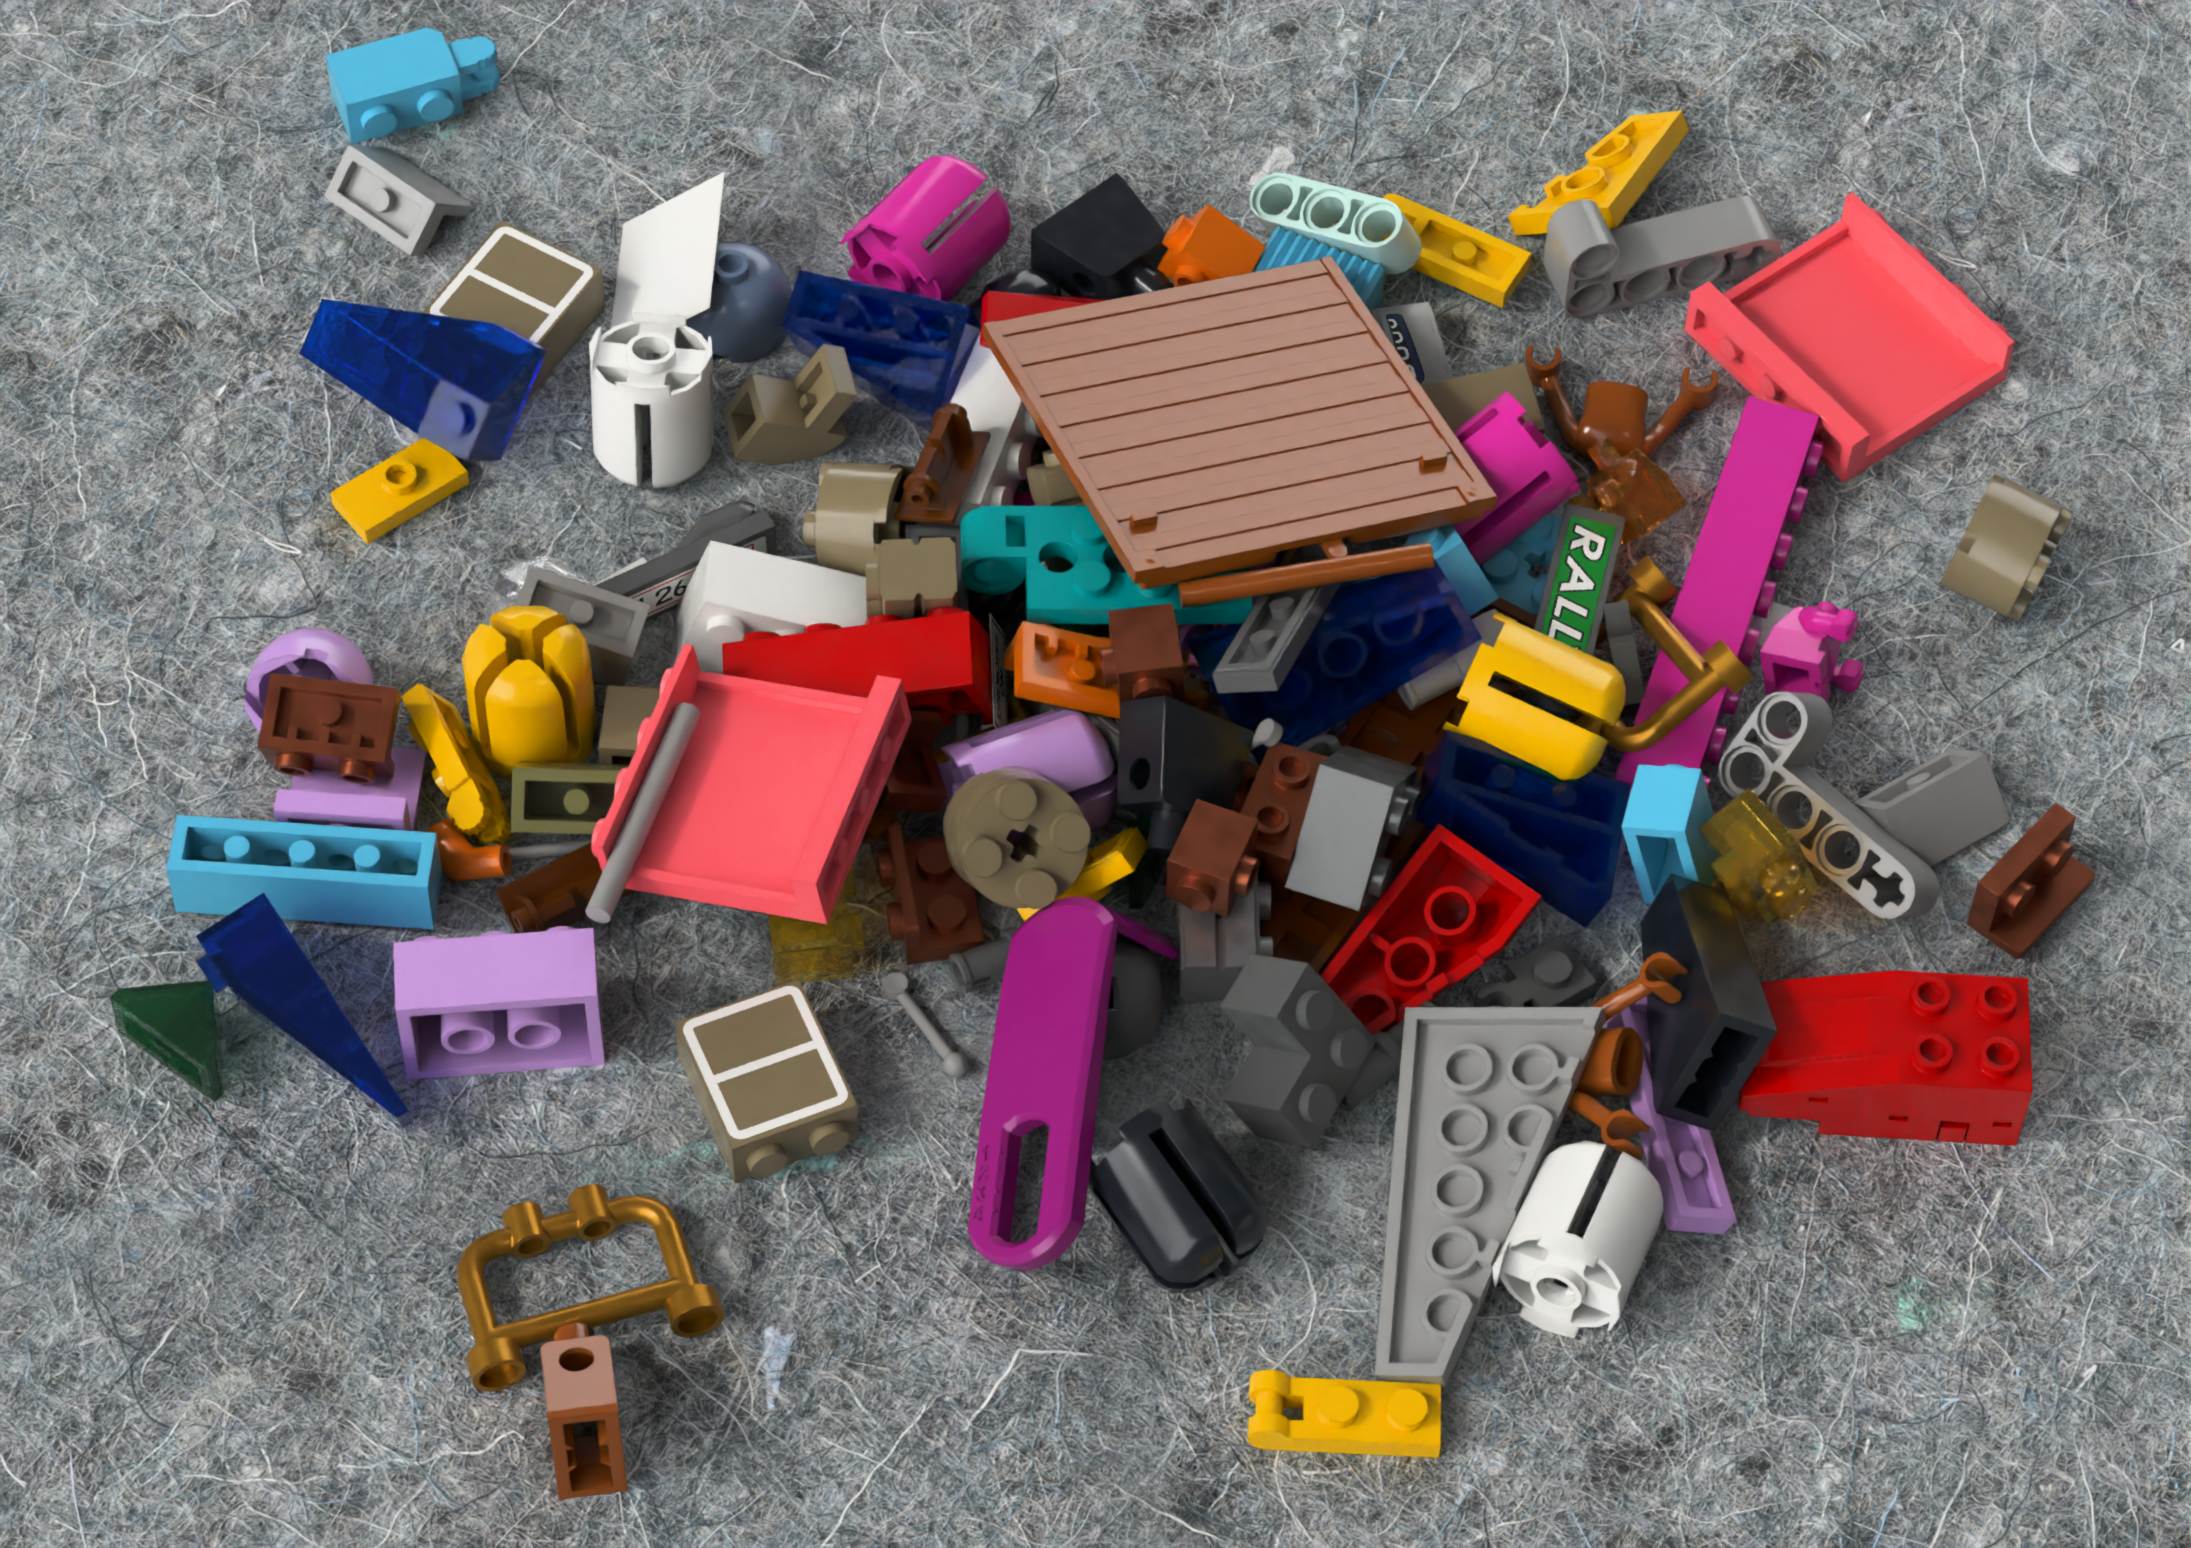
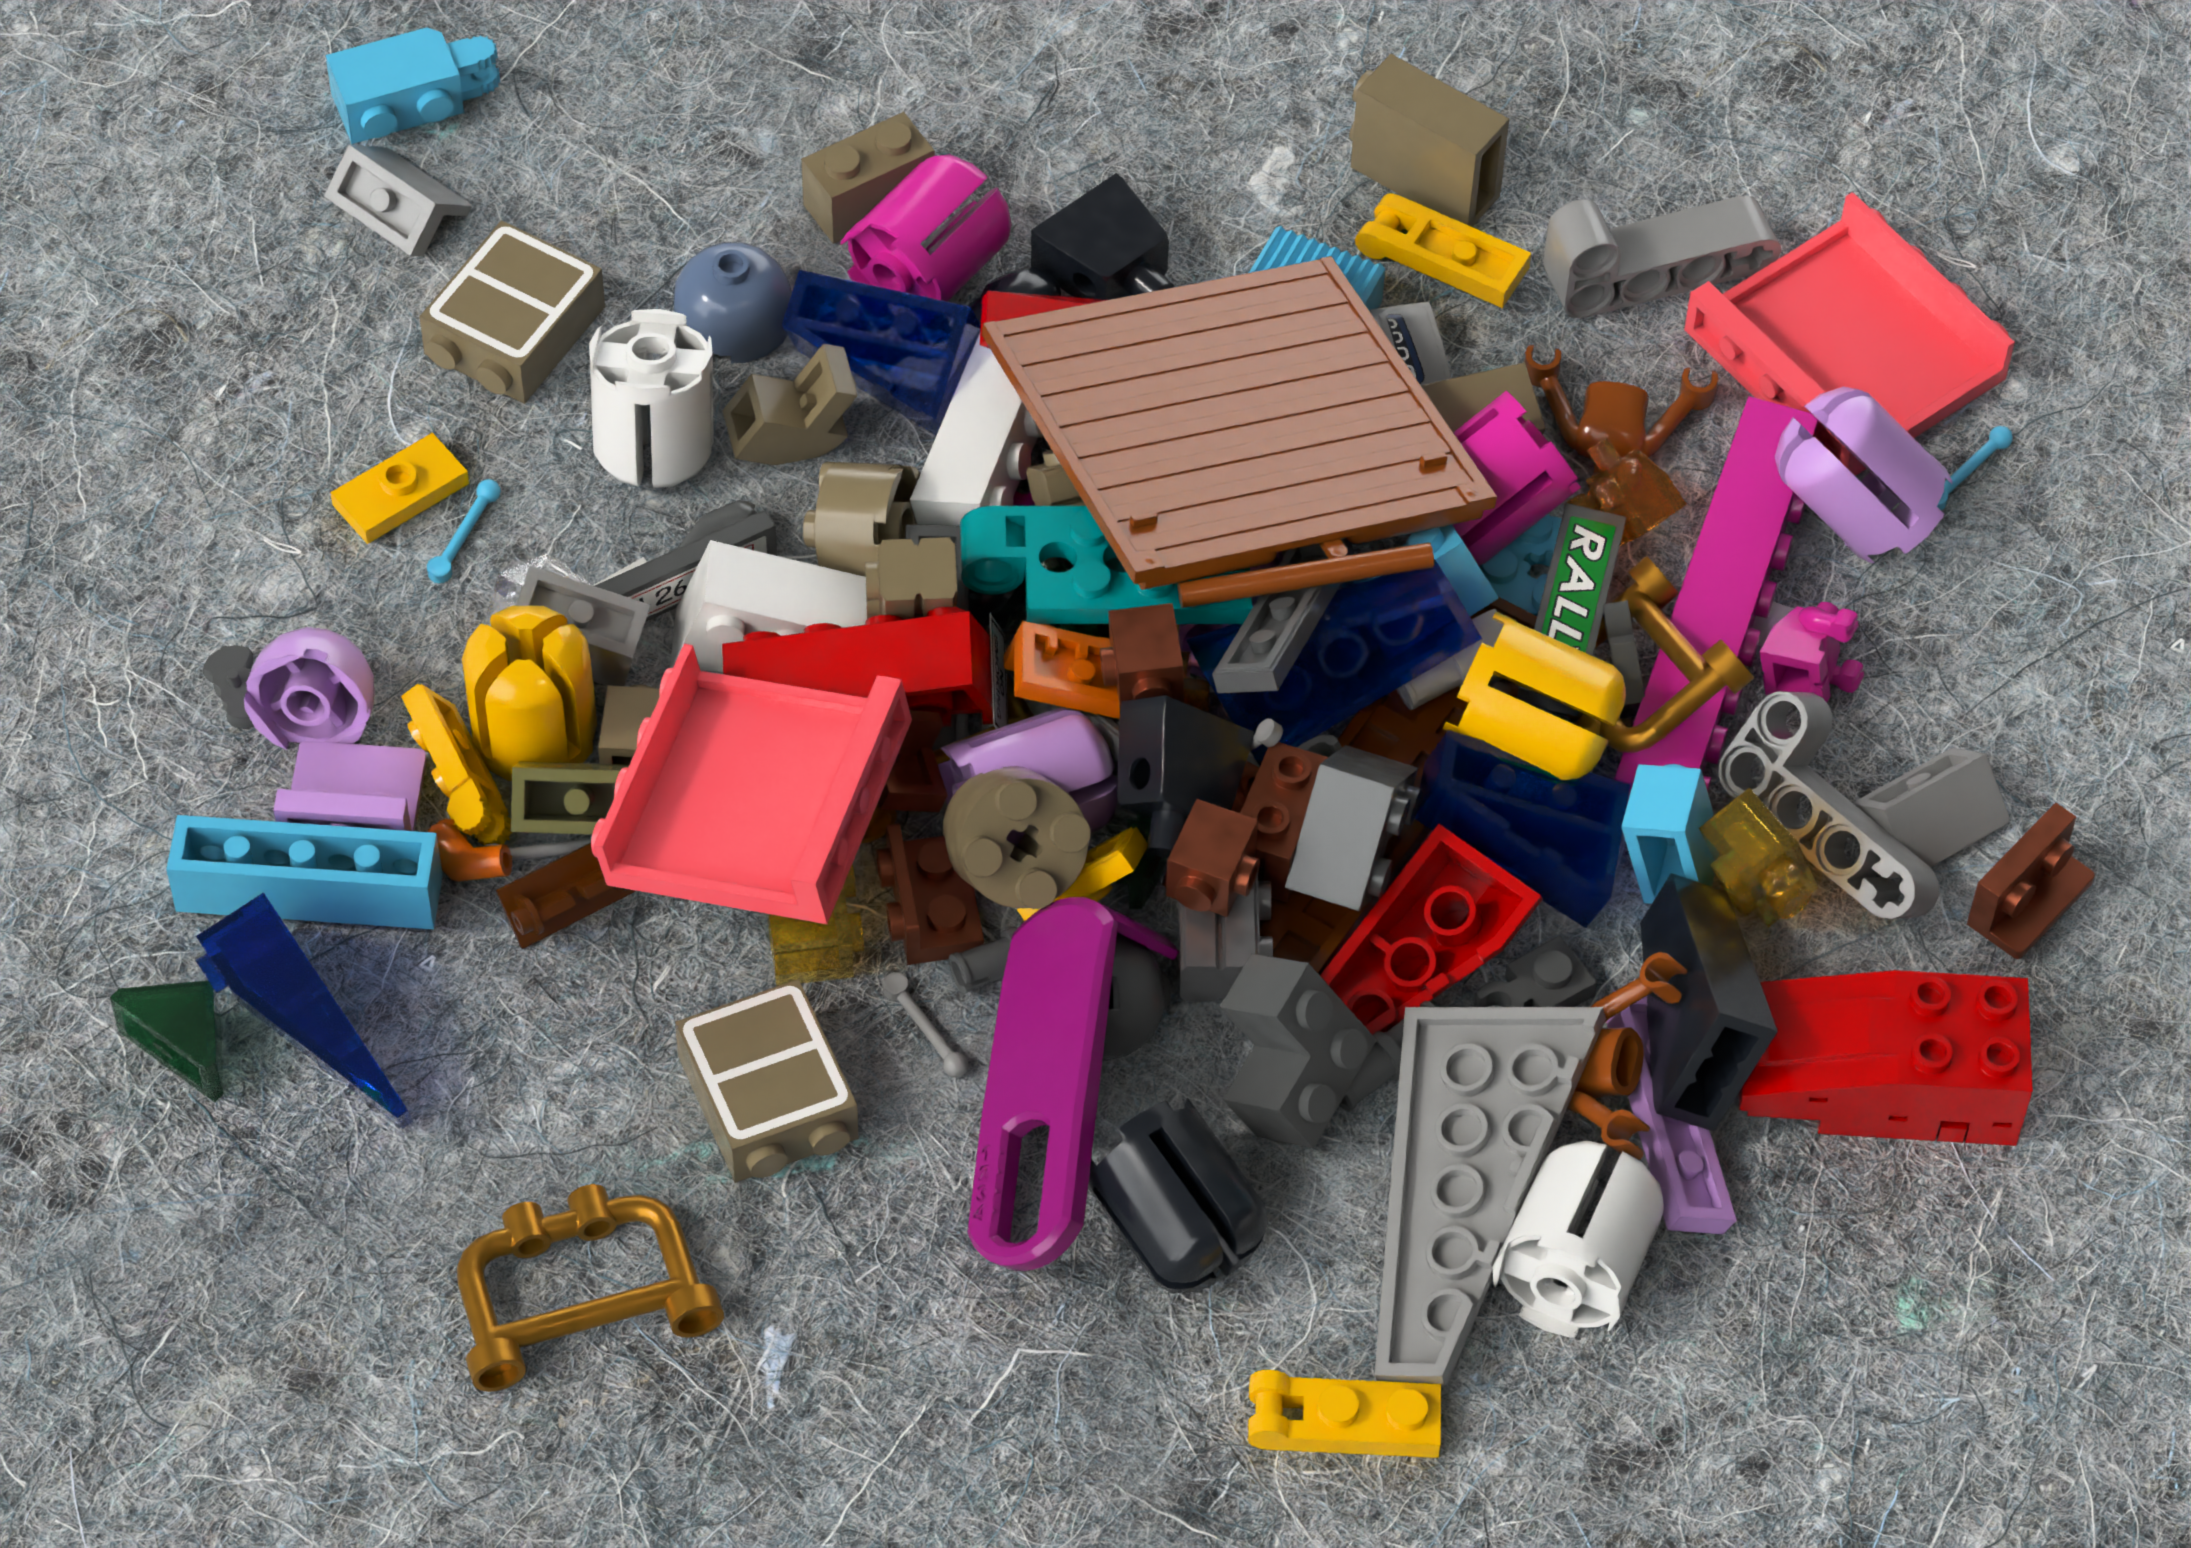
(229, 672): none -> dark grey piece
(329, 728): copper bracket -> none
(431, 372): clear blue wedge -> none
(440, 567): none -> medium azure hinge
(498, 1002): lavender brick -> none
(578, 1390): dark orange torso -> none
(643, 813): light grey bar -> none
(670, 255): white sticker -> none
(859, 171): none -> dark tan brick
(943, 469): reddish brown hinge -> none
(1207, 249): orange brick -> none
(1319, 205): light aqua beam -> none
(1428, 141): none -> dark tan brick
(1615, 172): yellow wing -> none
(1857, 508): none -> lavender cylinder
(1999, 438): none -> medium azure hinge
(2006, 547): dark tan brick -> none

